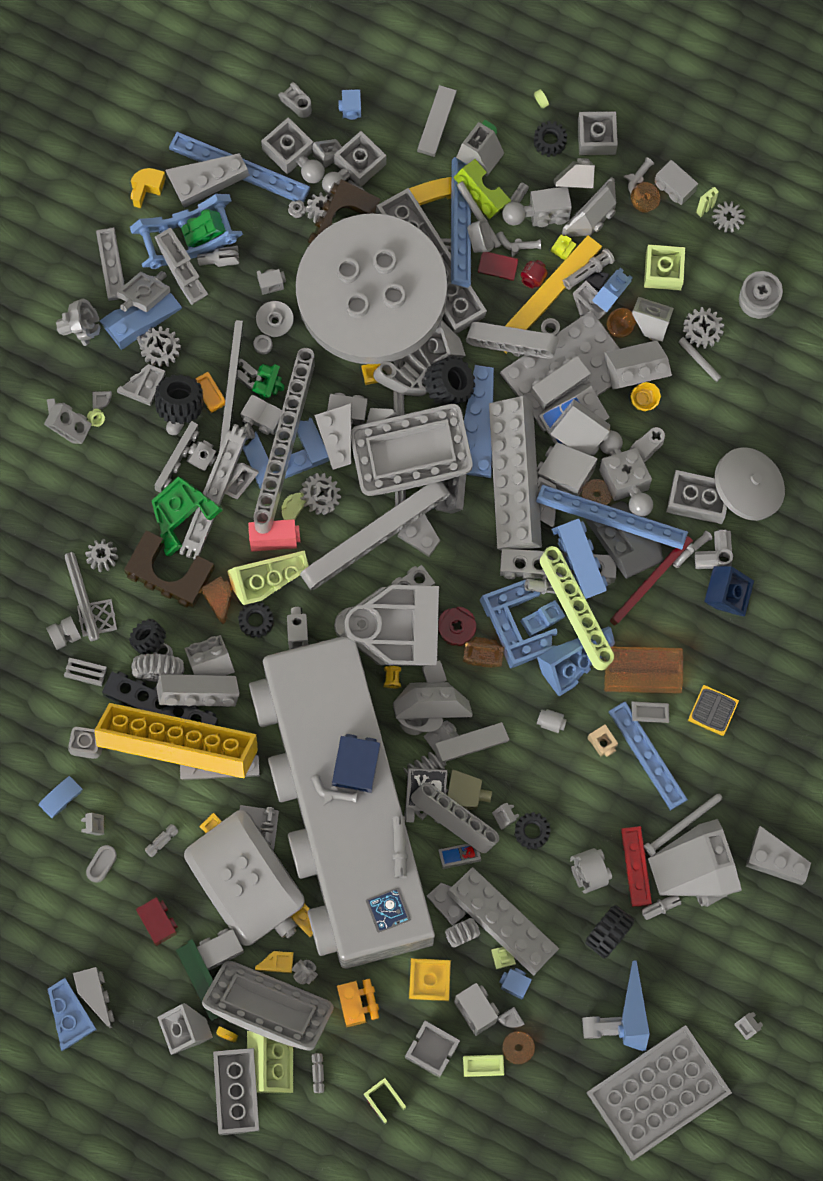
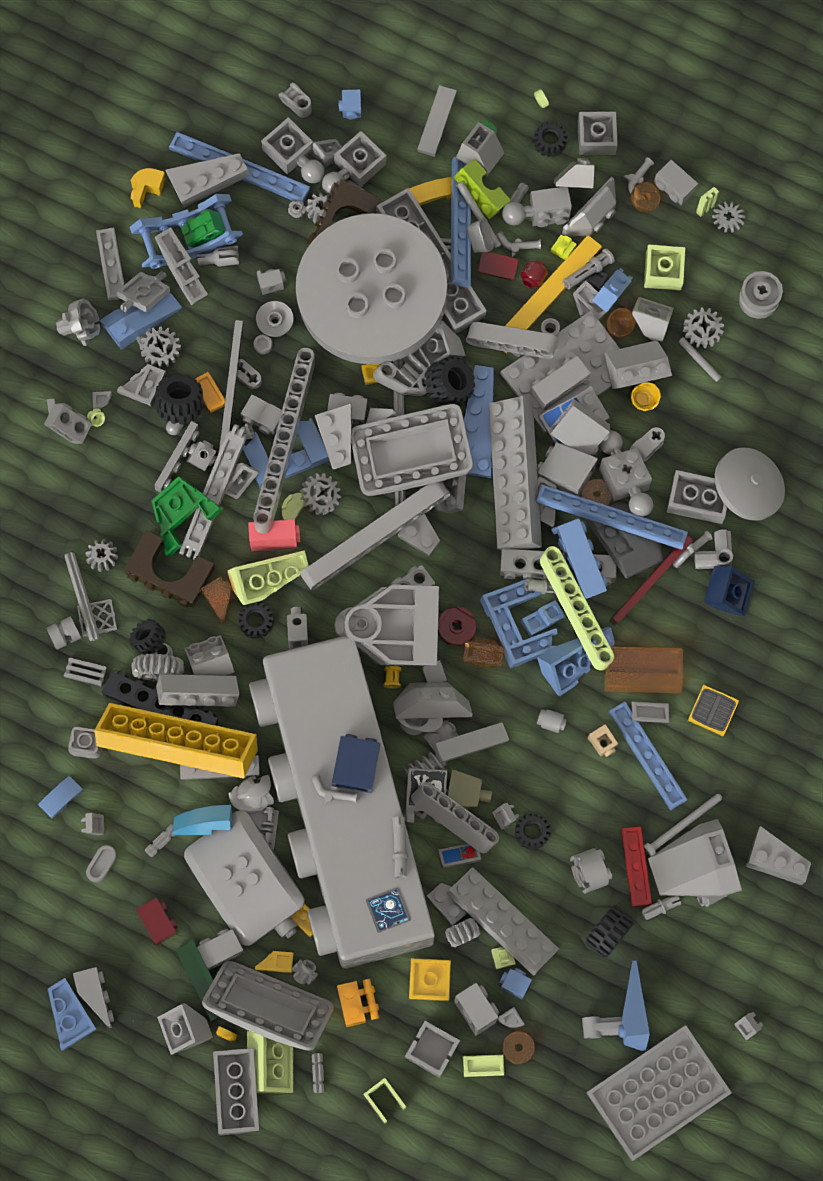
(203, 820): none -> dark azure slope
(252, 796): none -> light grey helmet
(271, 383): green hips -> none

